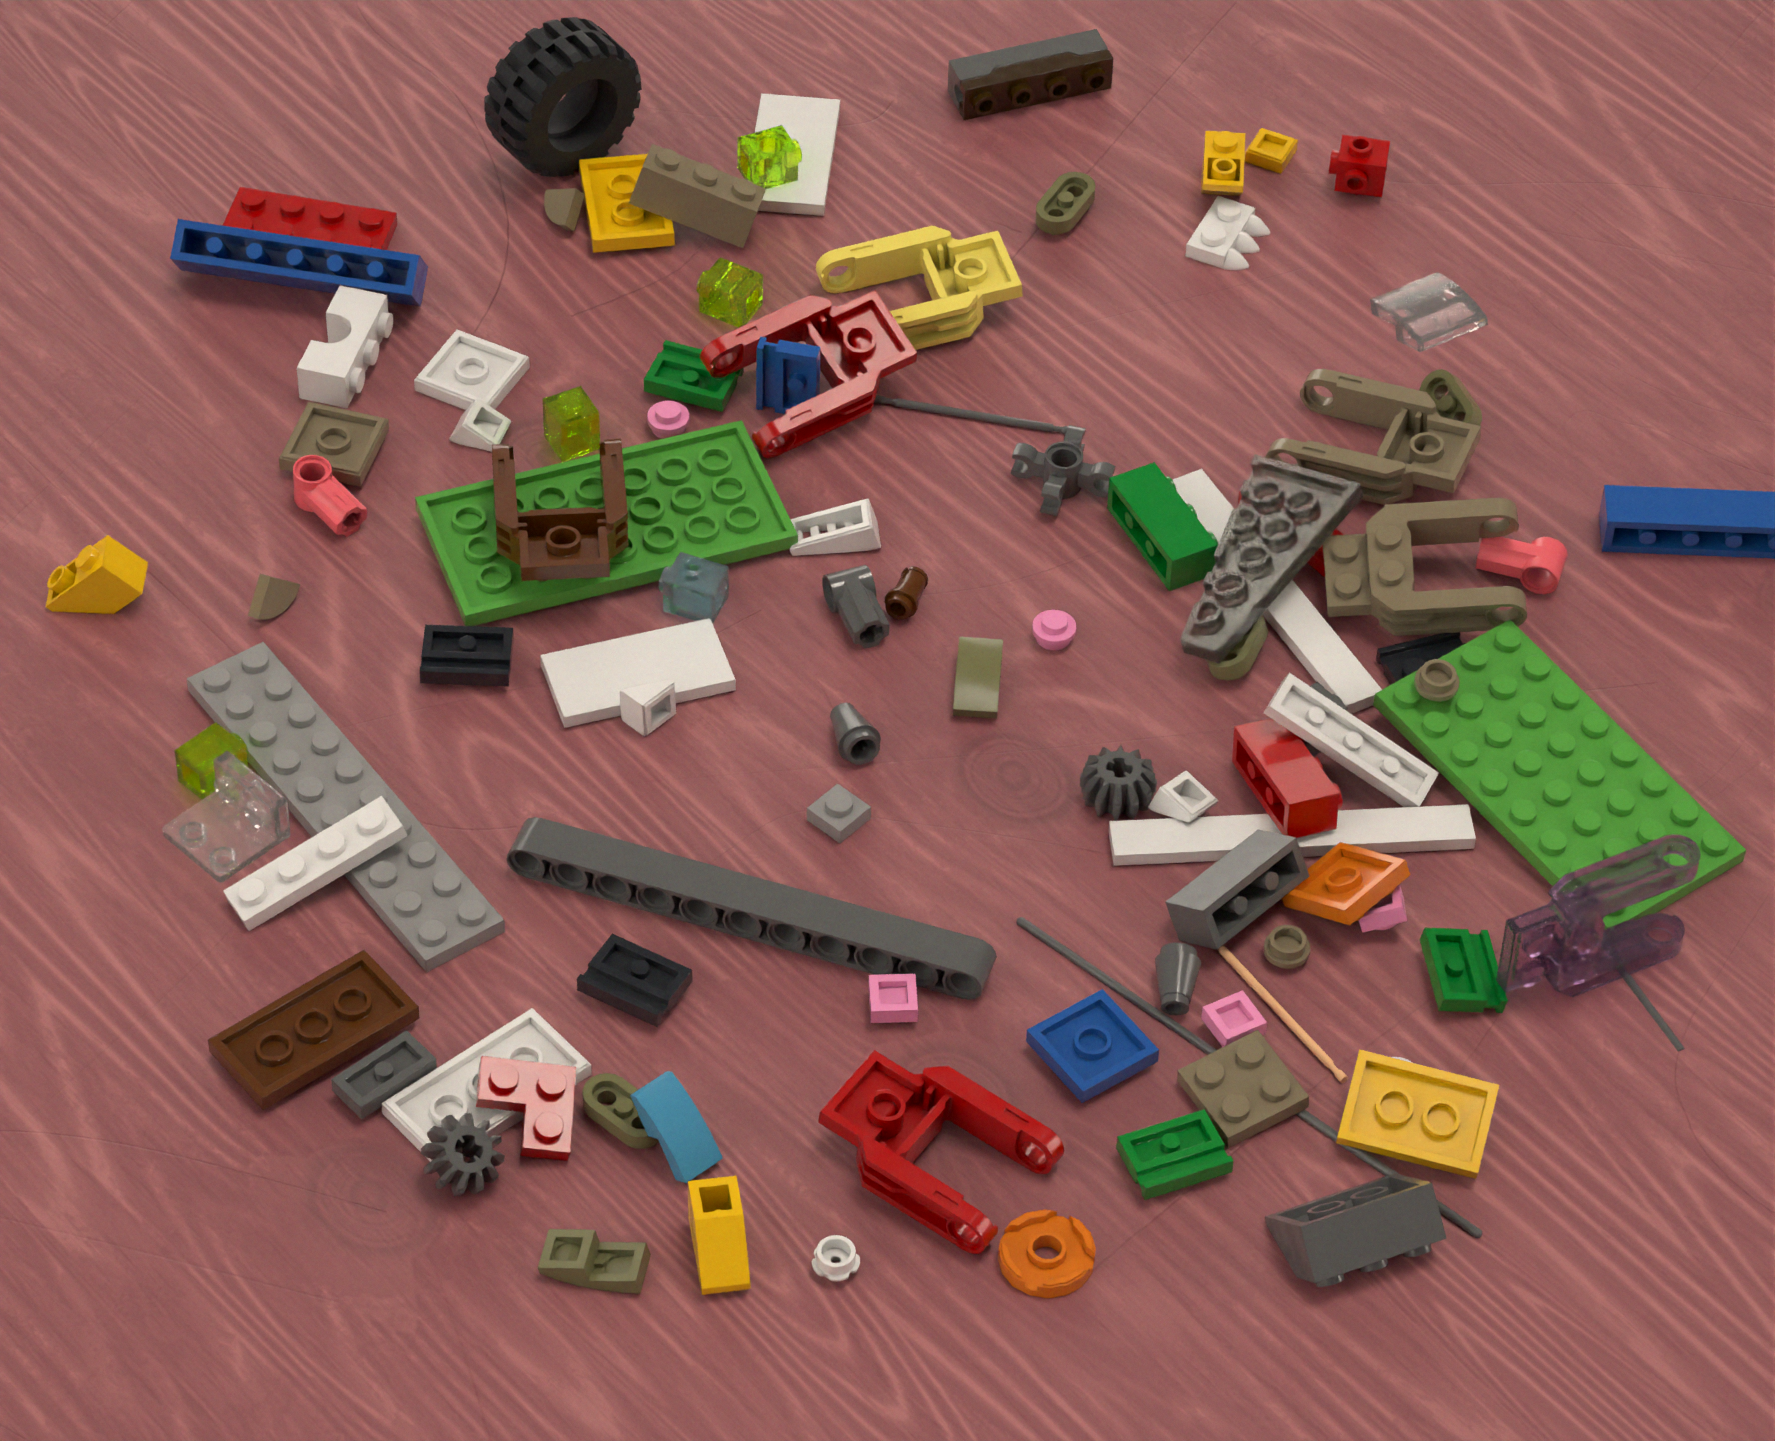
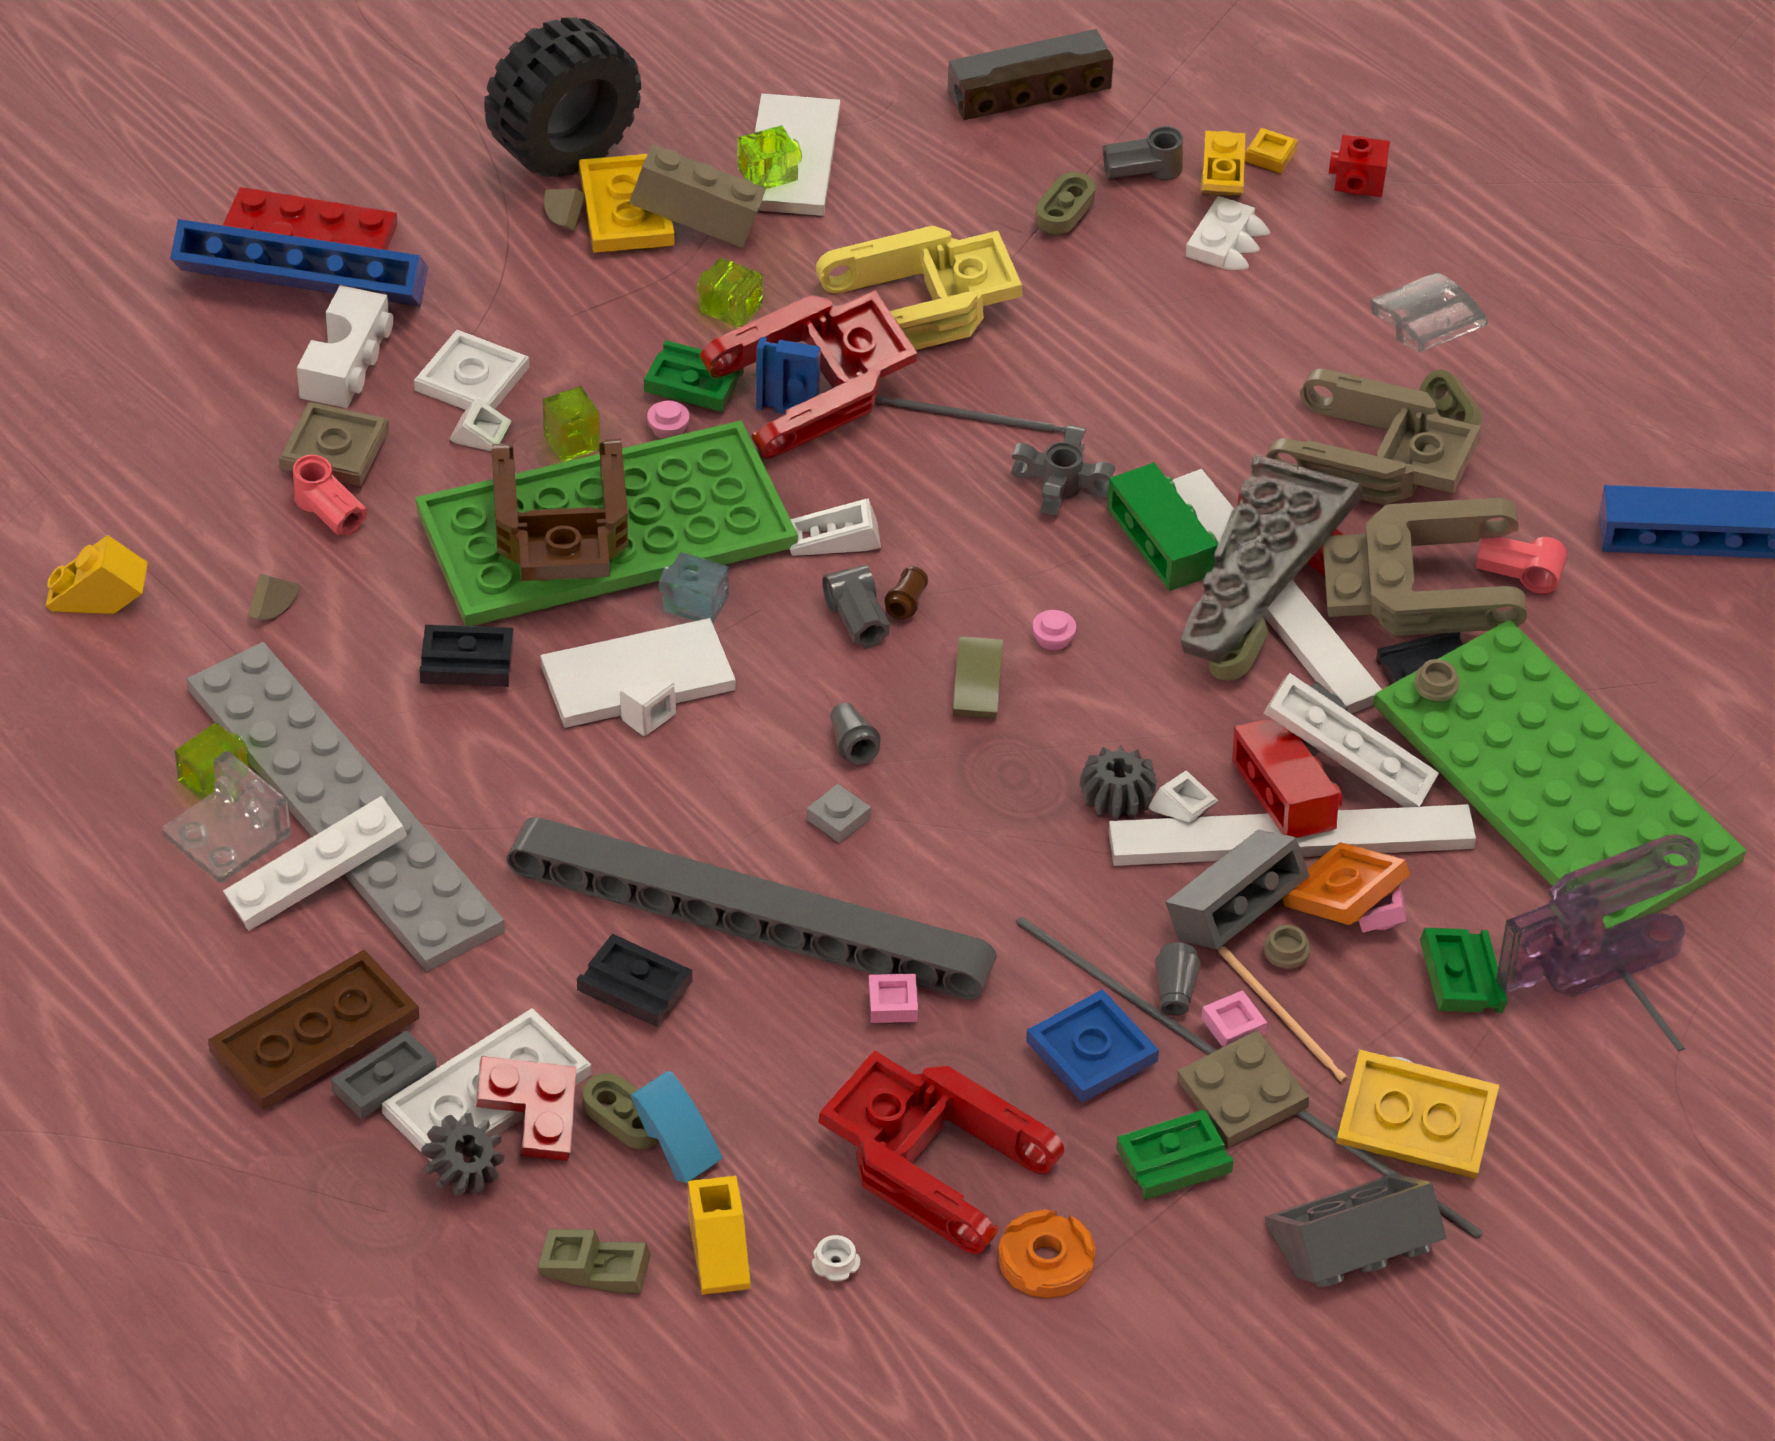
(1157, 154): none -> dark grey piece

